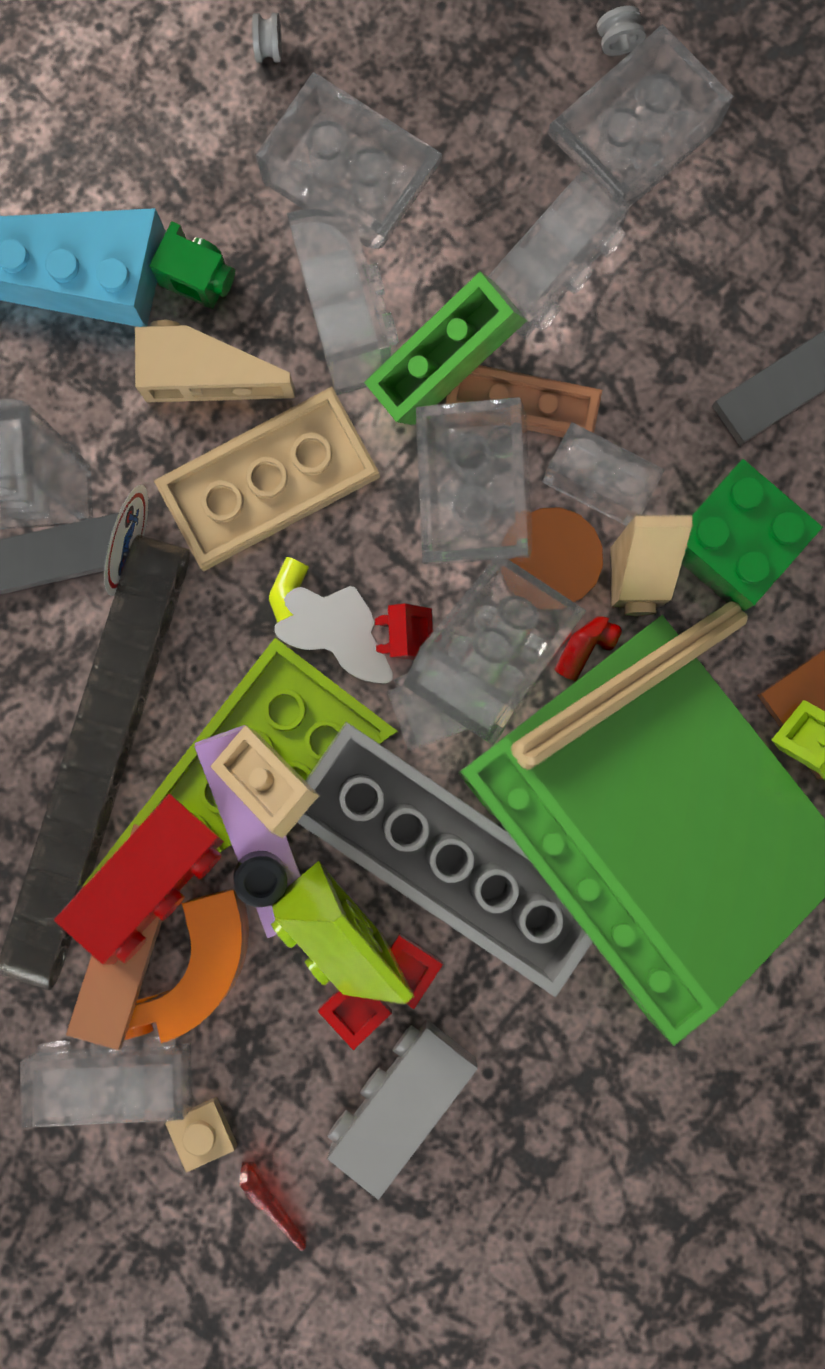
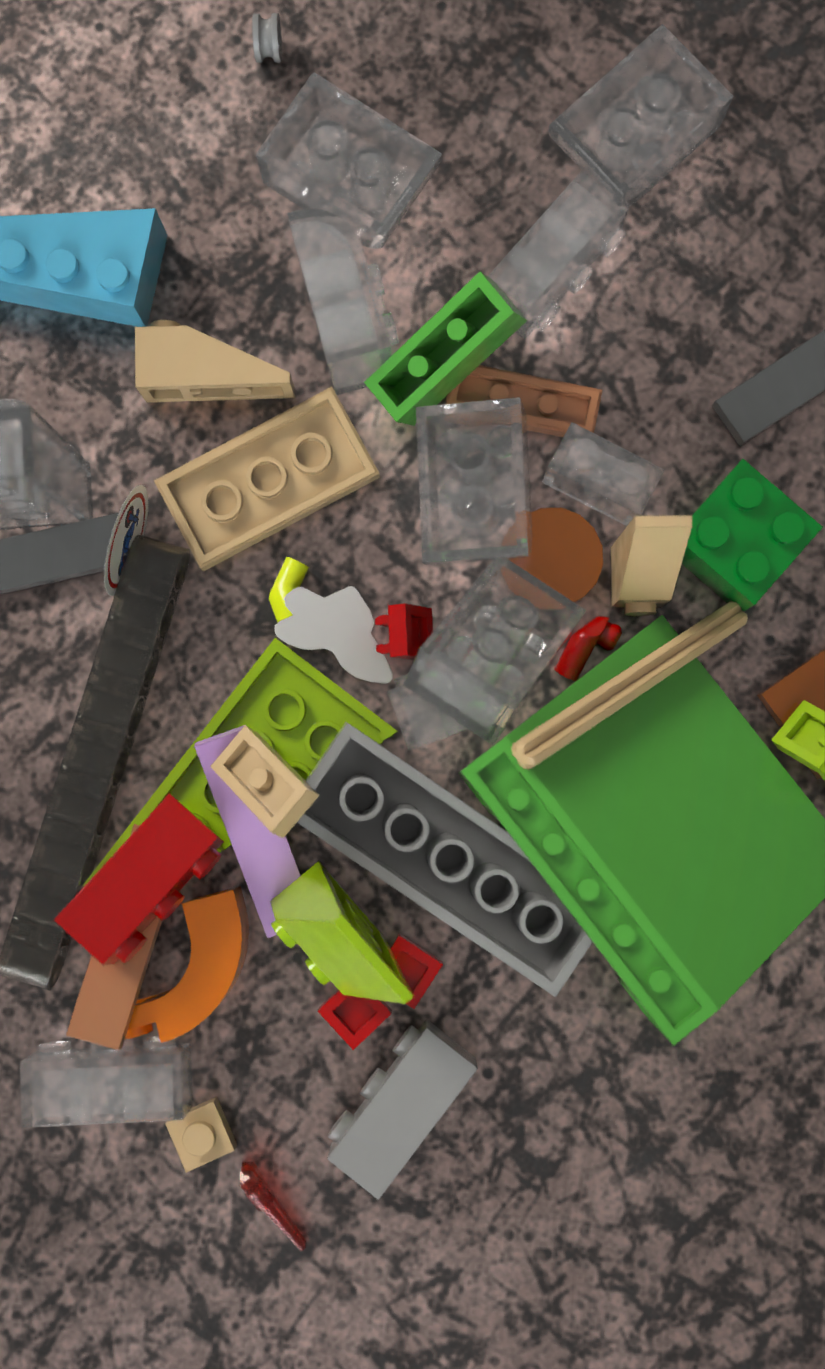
(191, 267): green brick -> none
(260, 879): black tile -> none
(621, 30): light grey bush -> none

